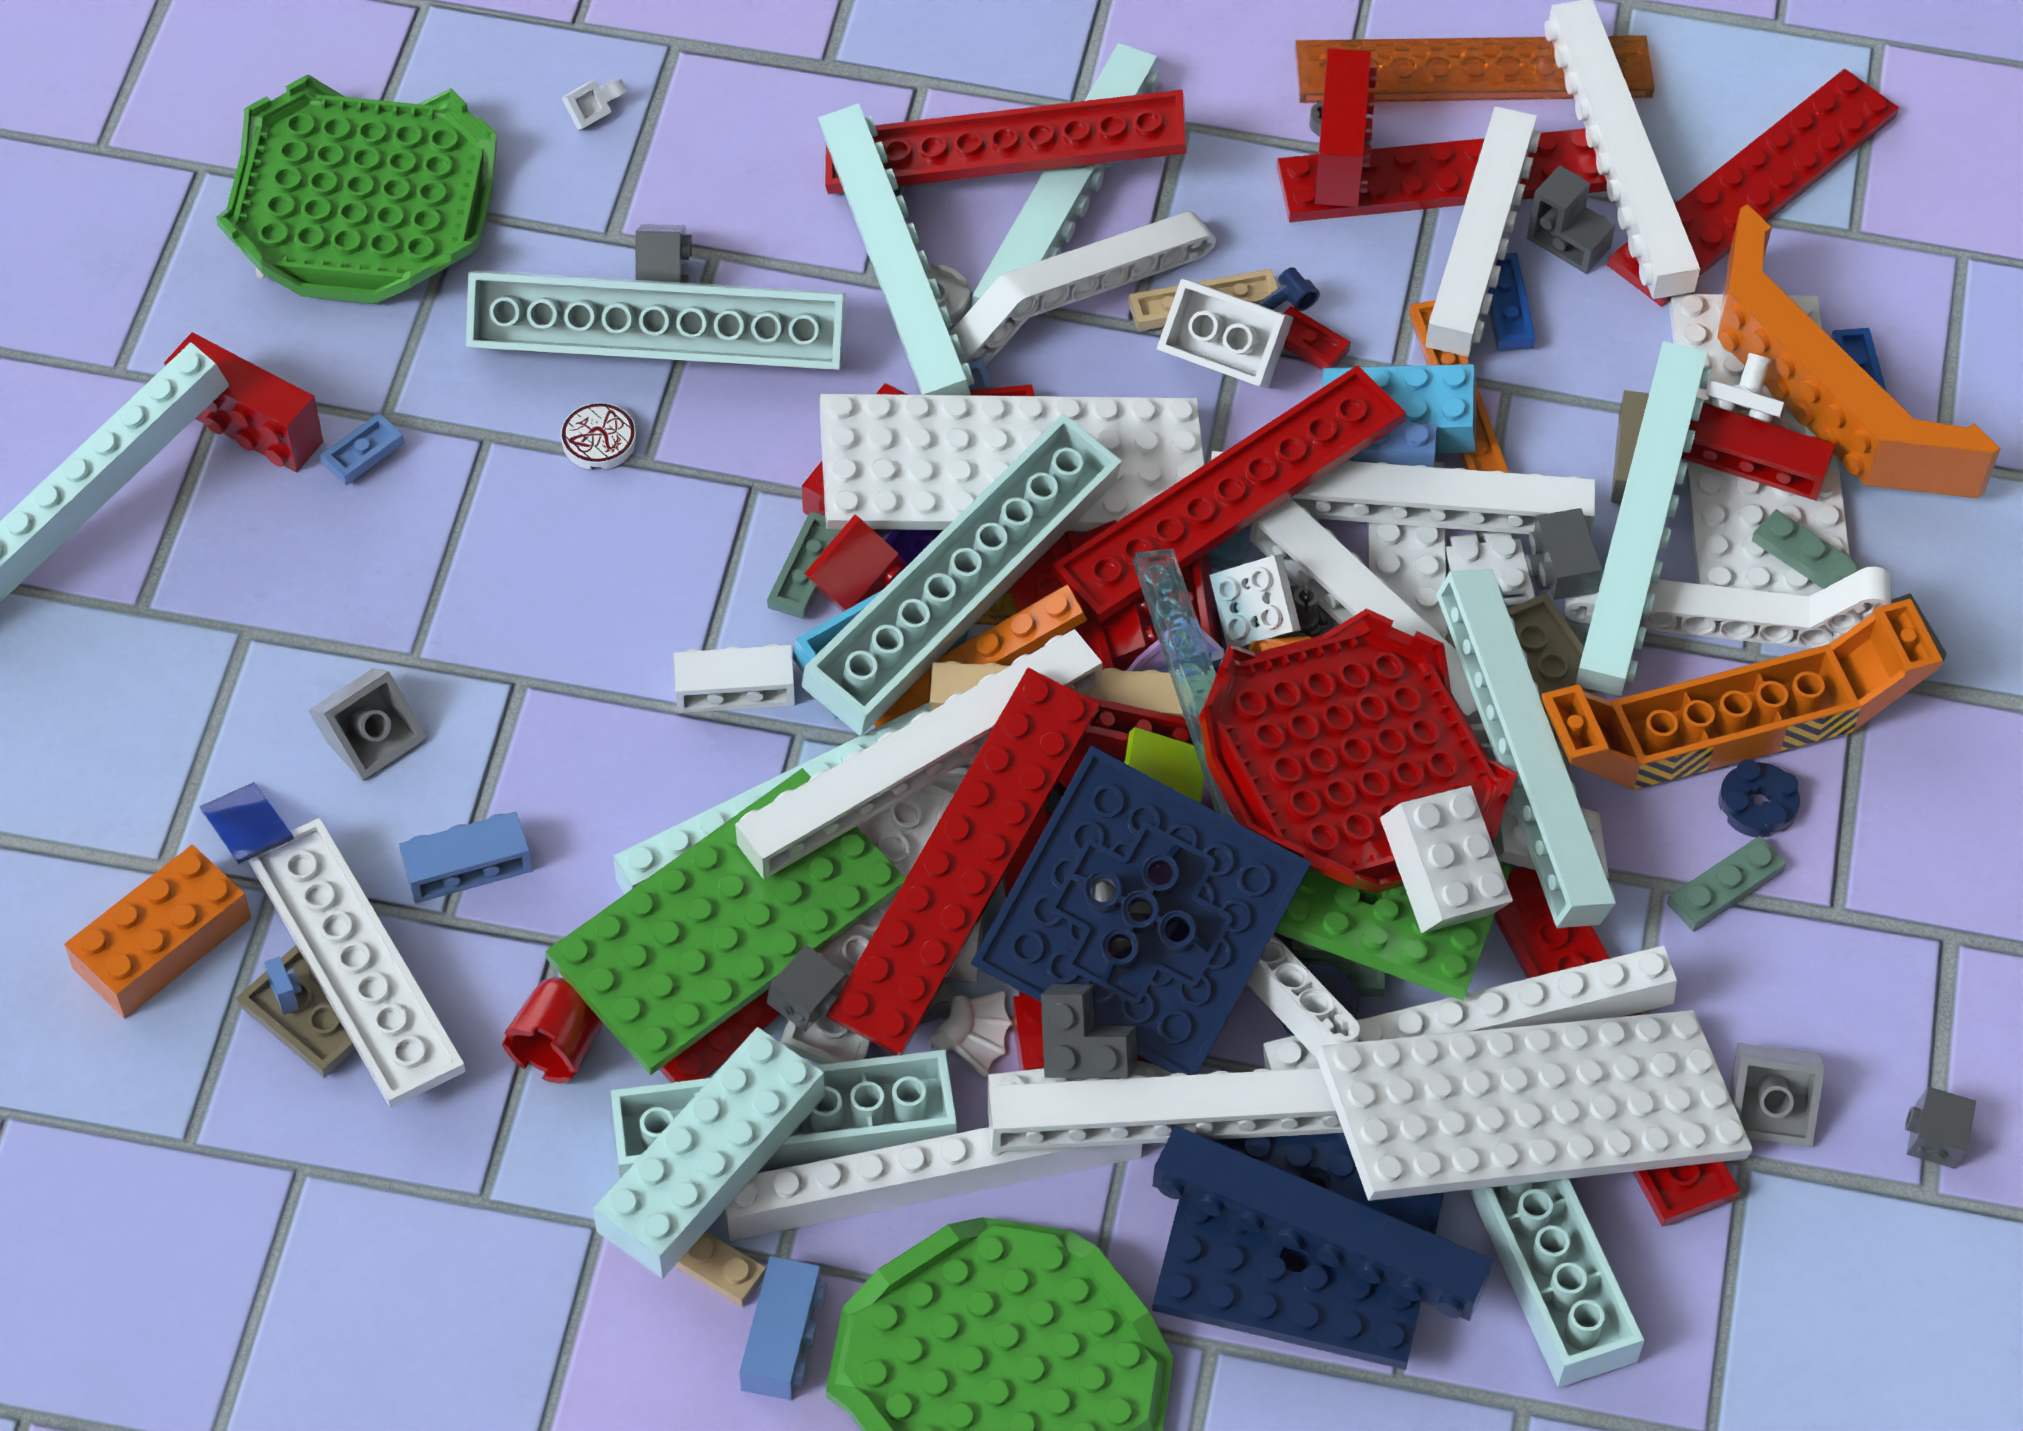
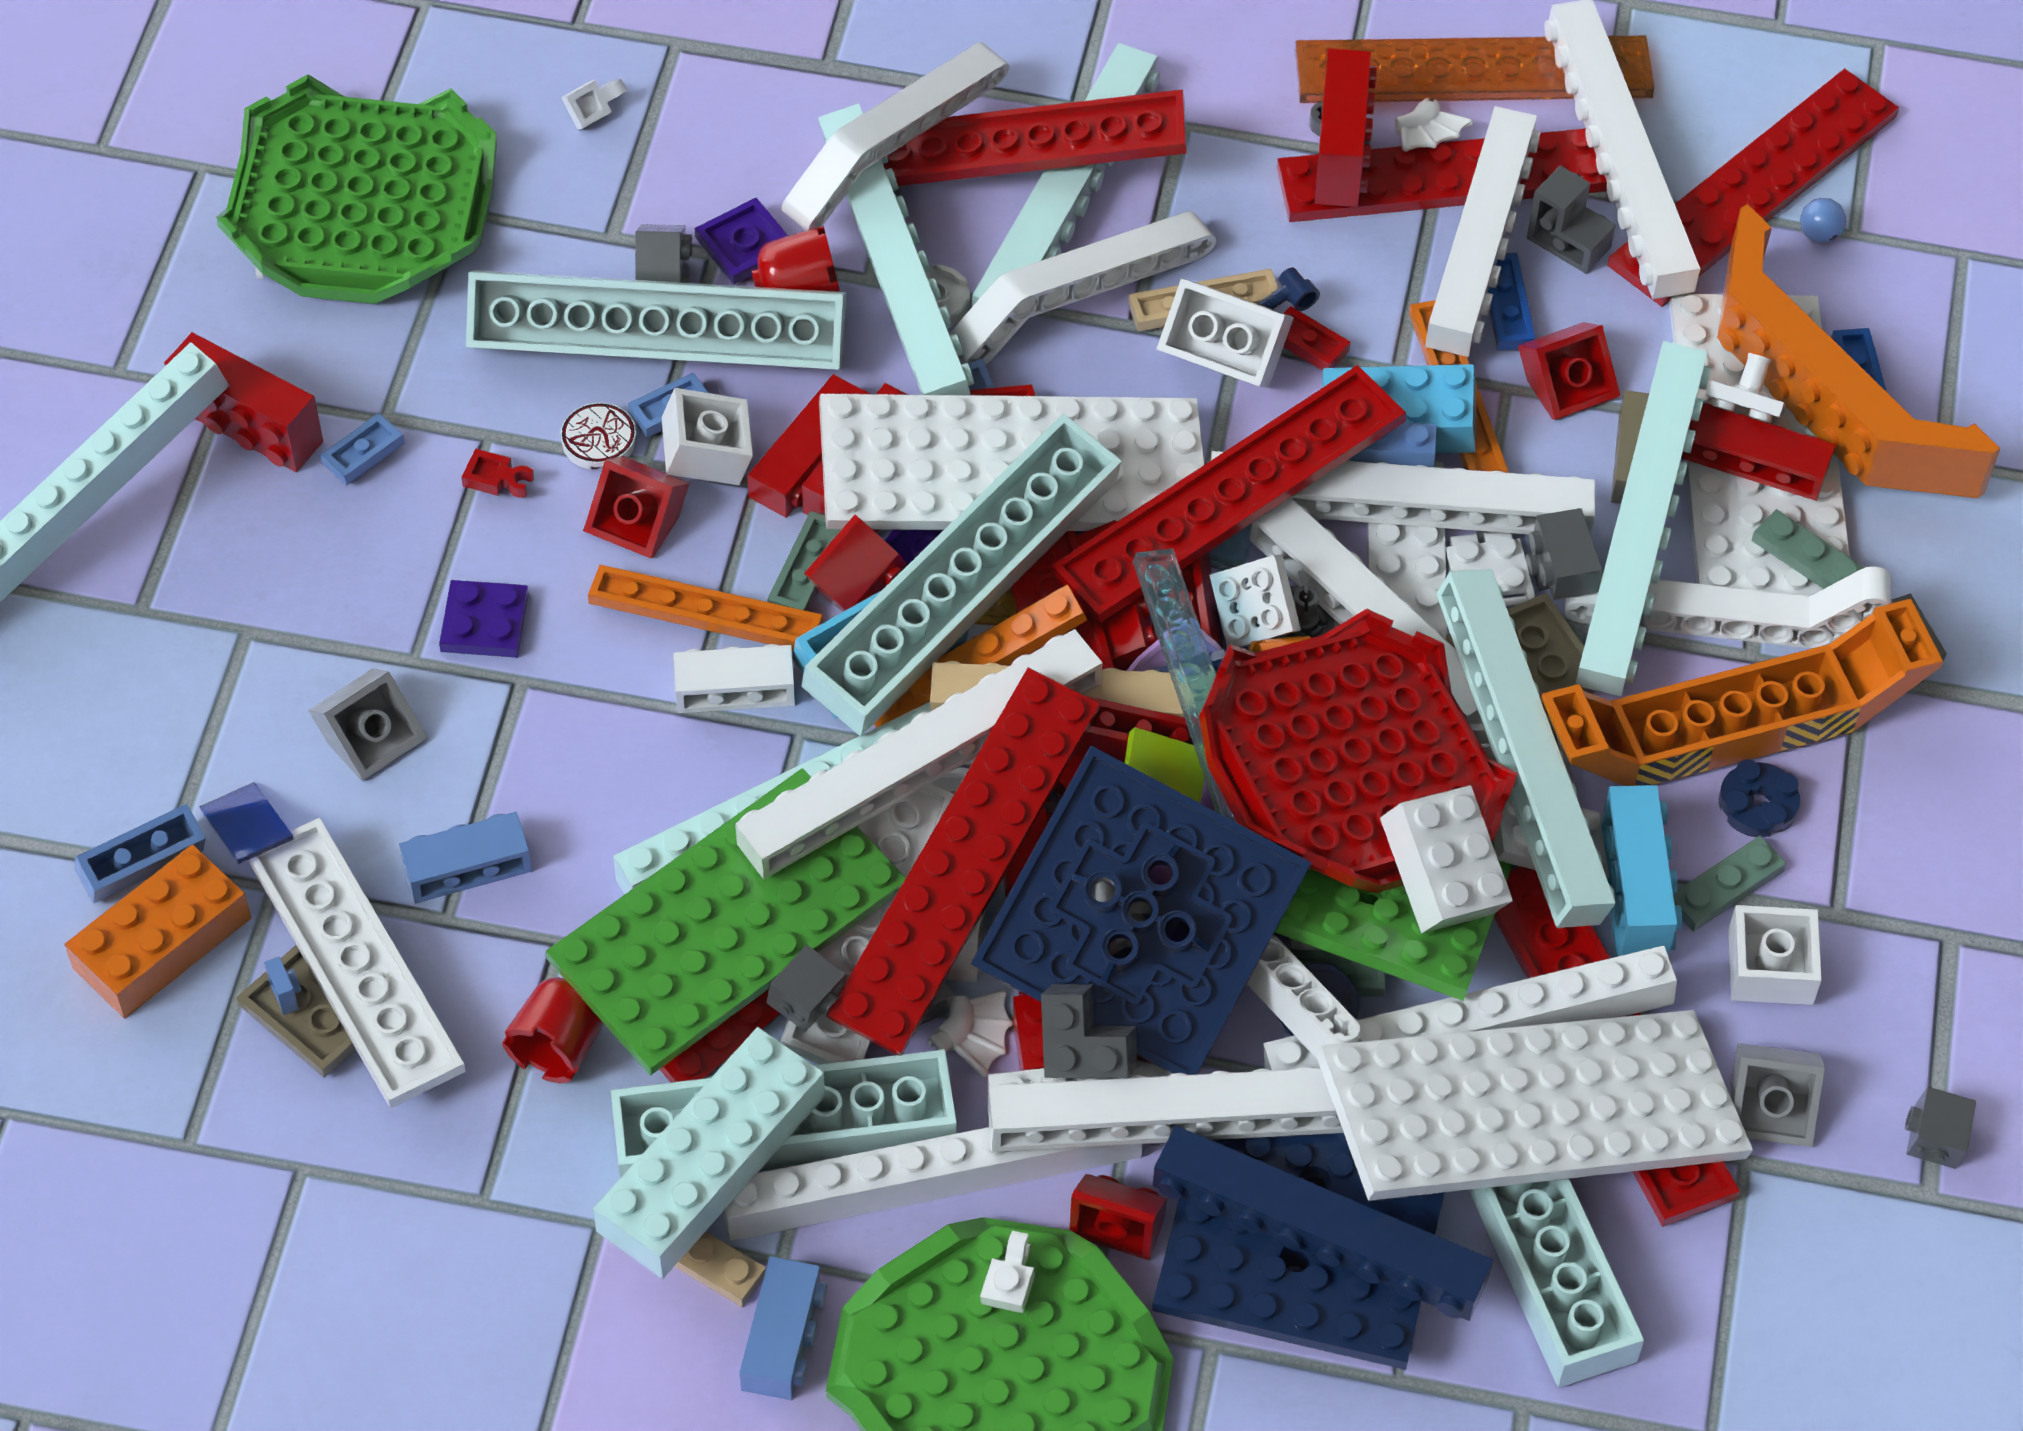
(137, 853): none -> medium blue brick
(484, 618): none -> dark purple plate
(492, 472): none -> red plate
(635, 505): none -> red slope
(650, 407): none -> medium blue plate
(700, 607): none -> orange plate
(706, 436): none -> white brick
(737, 237): none -> dark purple plate
(784, 468): none -> red brick
(797, 263): none -> red cylinder
(889, 128): none -> white beam
(1010, 1280): none -> white plate
(1117, 1215): none -> red slope
(1429, 126): none -> white arm
(1570, 369): none -> red slope
(1640, 870): none -> medium azure brick
(1774, 955): none -> white brick
(1823, 220): none -> medium blue piece

